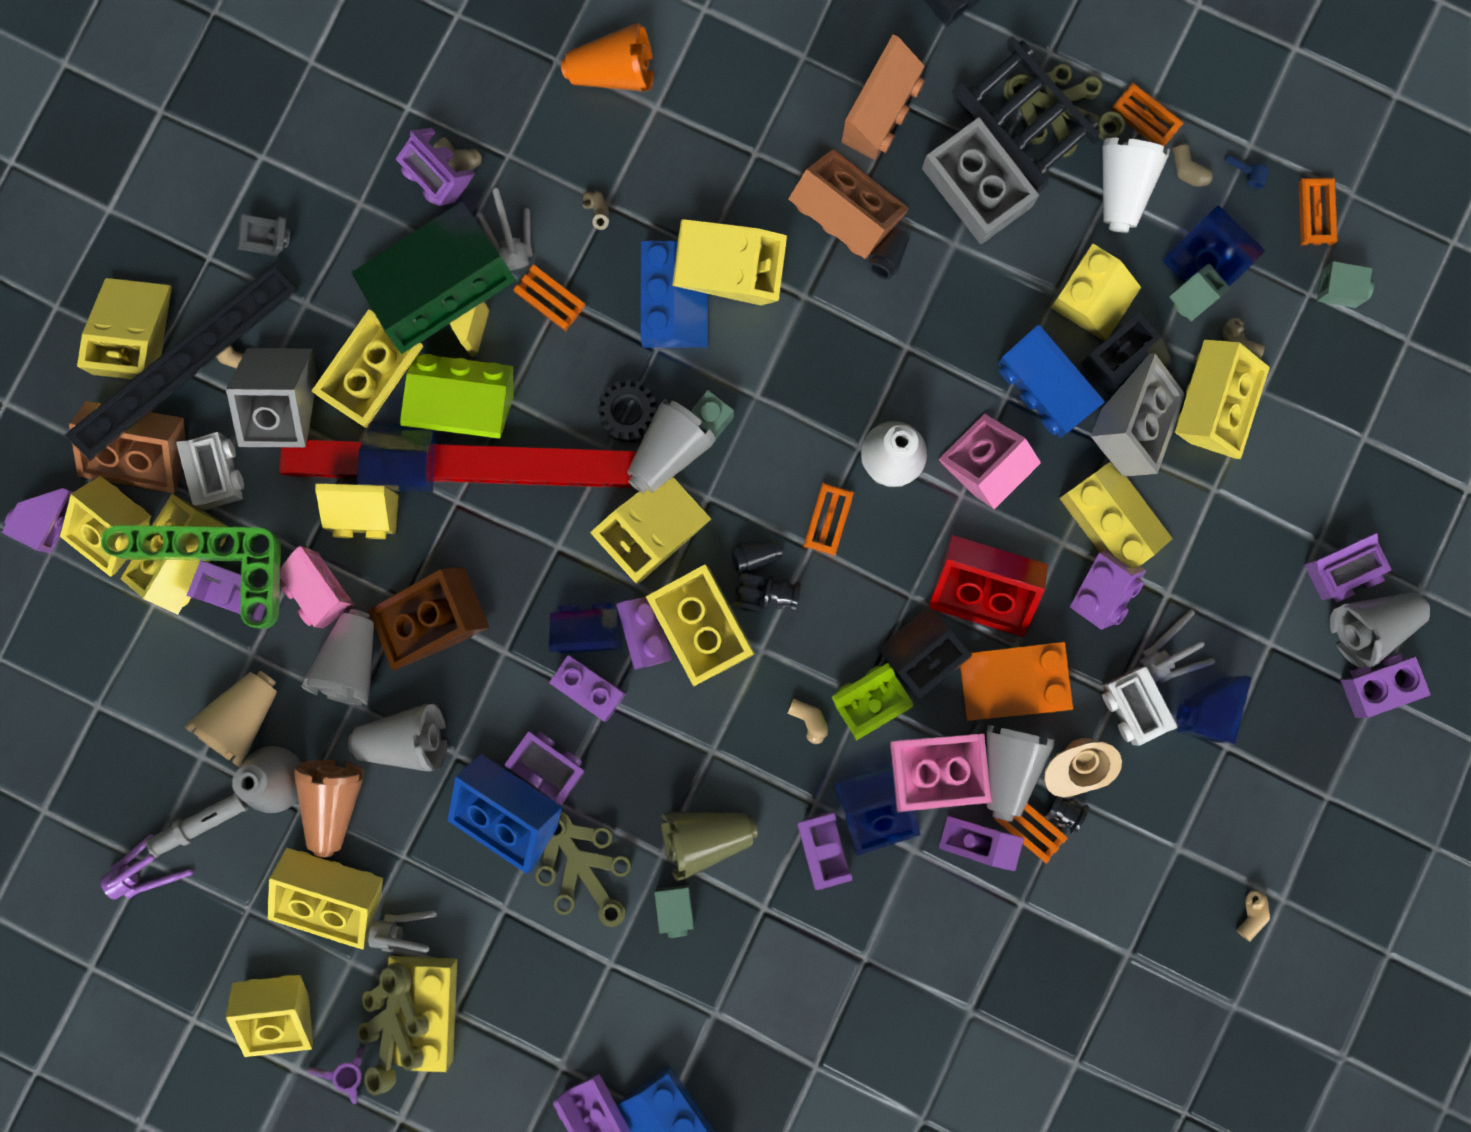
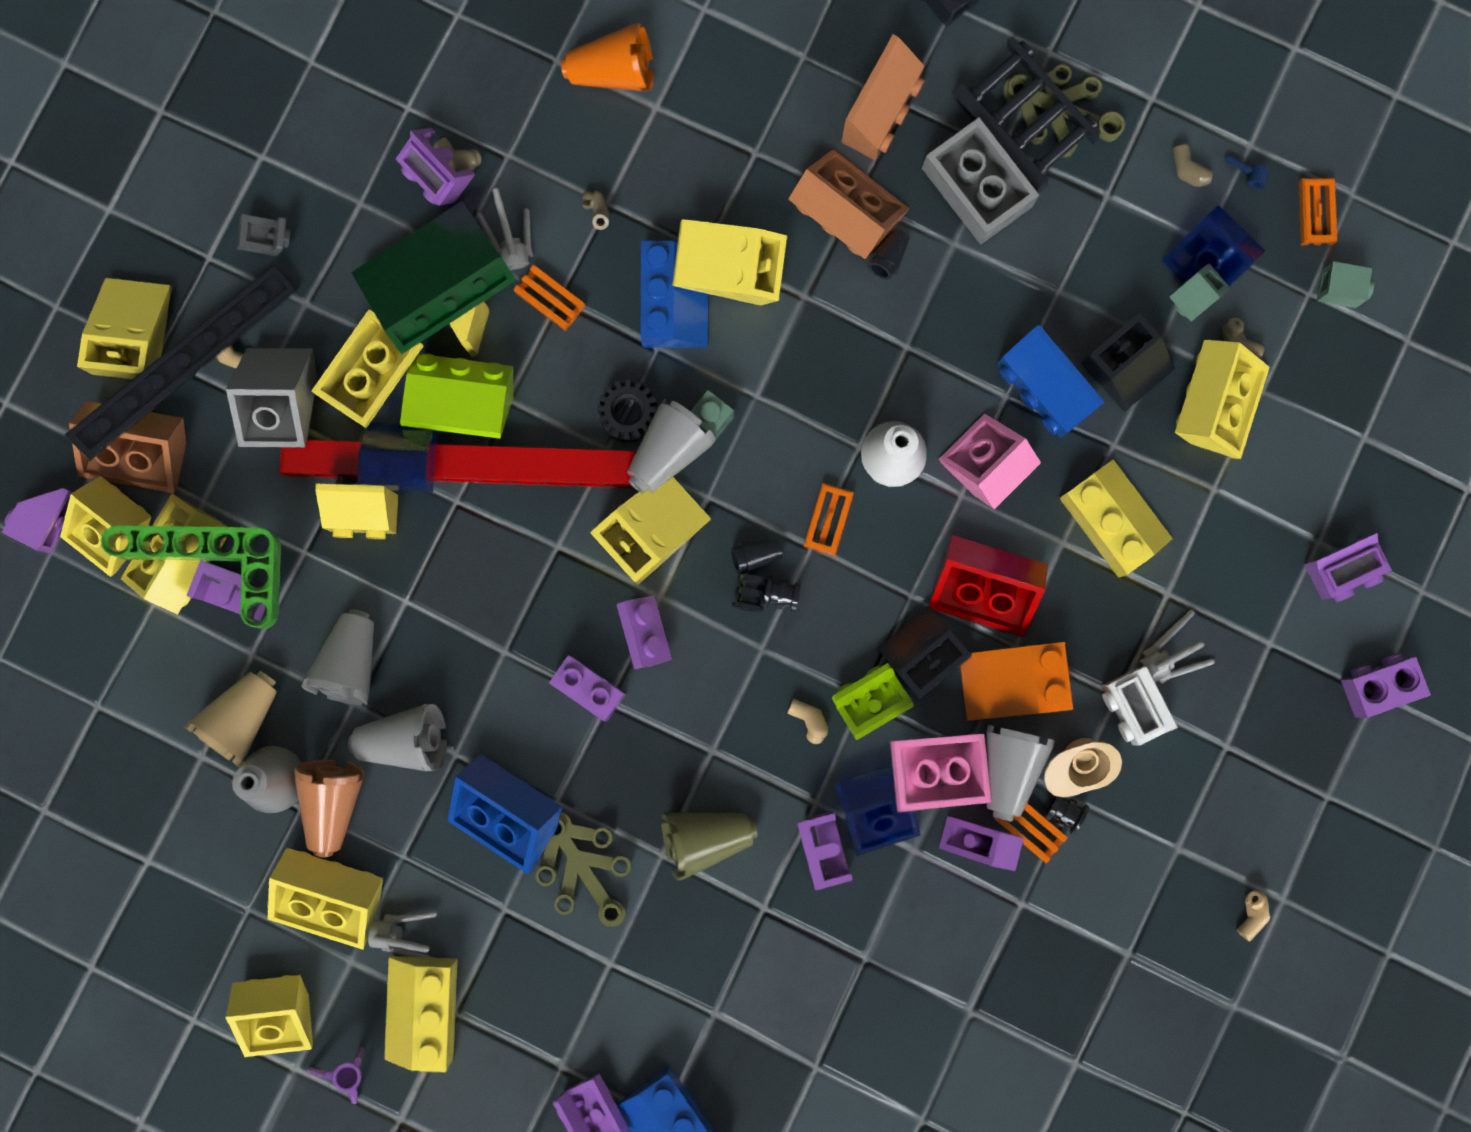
(122, 877): medium lavender plant -> none
(183, 831): light grey pin -> none
(210, 470): white window -> none
(314, 588): bright pink slope -> none
(395, 985): olive plant -> none
(428, 617): reddish brown slope -> none
(545, 767): medium lavender window -> none
(585, 629): clear blue slope -> none
(674, 910): sand green brick -> none
(700, 625): light yellow slope -> none
(1097, 293): light yellow slope -> none
(1107, 591): medium lavender bracket -> none
(1129, 179): white cone -> none
(1140, 419): light grey slope -> none
(1154, 106): orange tile -> none
(1215, 711): clear blue slope -> none
(1377, 626): light grey cone -> none

